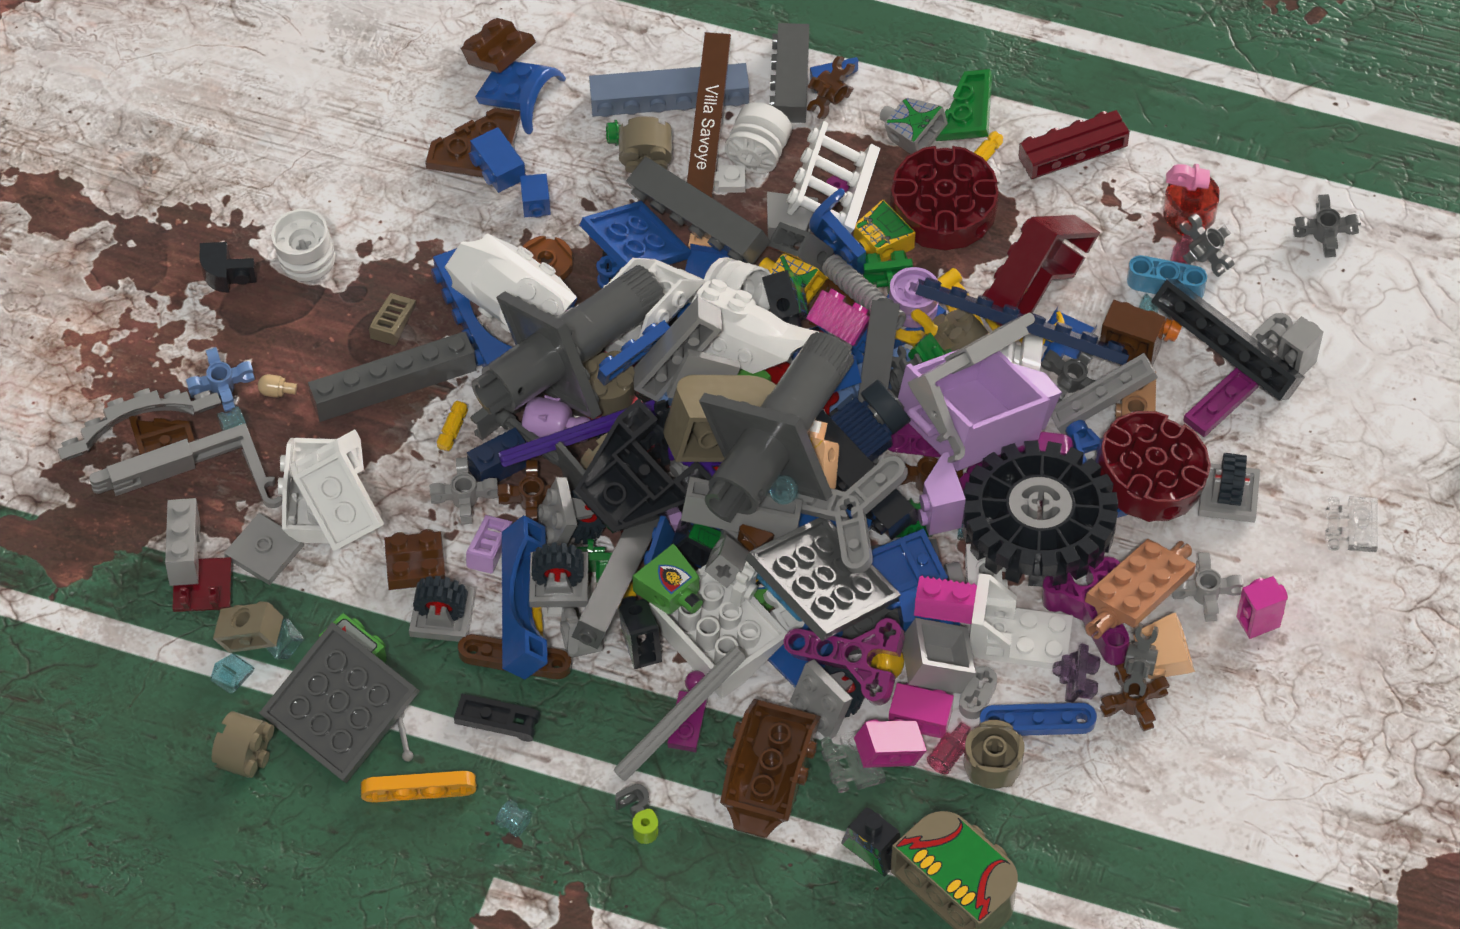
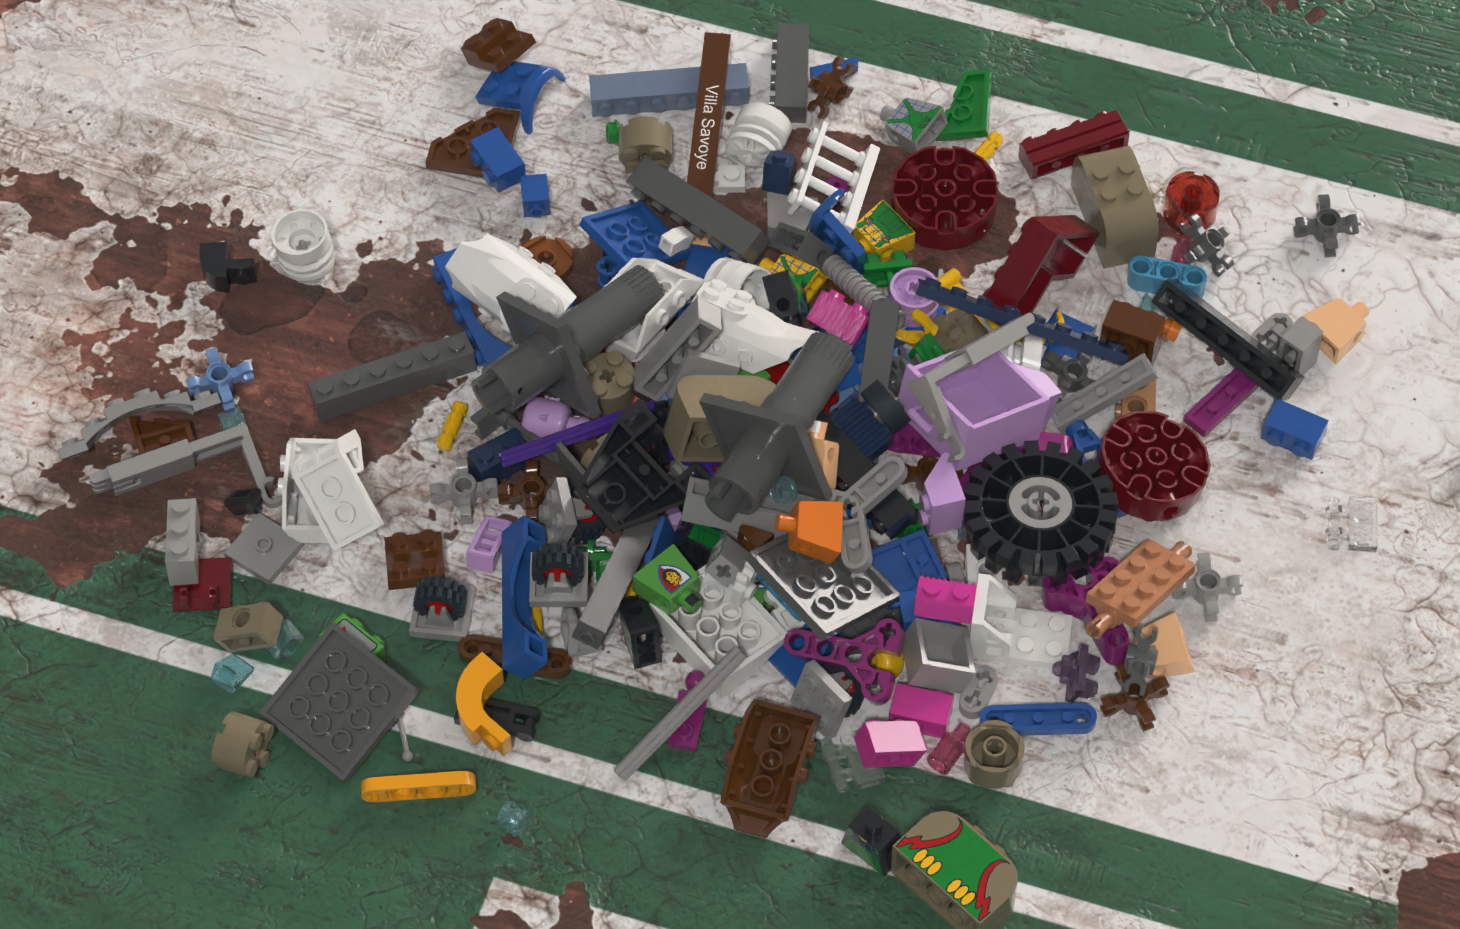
(244, 501): none -> black slope
(275, 386): tan cylinder -> none
(391, 335): dark tan slope -> none
(474, 687): none -> light orange arch
(631, 352): blue plate -> none
(645, 820): leg -> none
(675, 240): none -> white piece
(779, 172): none -> dark blue brick
(813, 529): none -> orange torso
(1116, 204): none -> dark tan brick
(1188, 177): bright pink piece -> none
(1231, 490): light grey plate -> none
(1261, 606): dark pink brick -> none
(1294, 429): none -> blue brick
(1341, 326): none -> light nougat torso

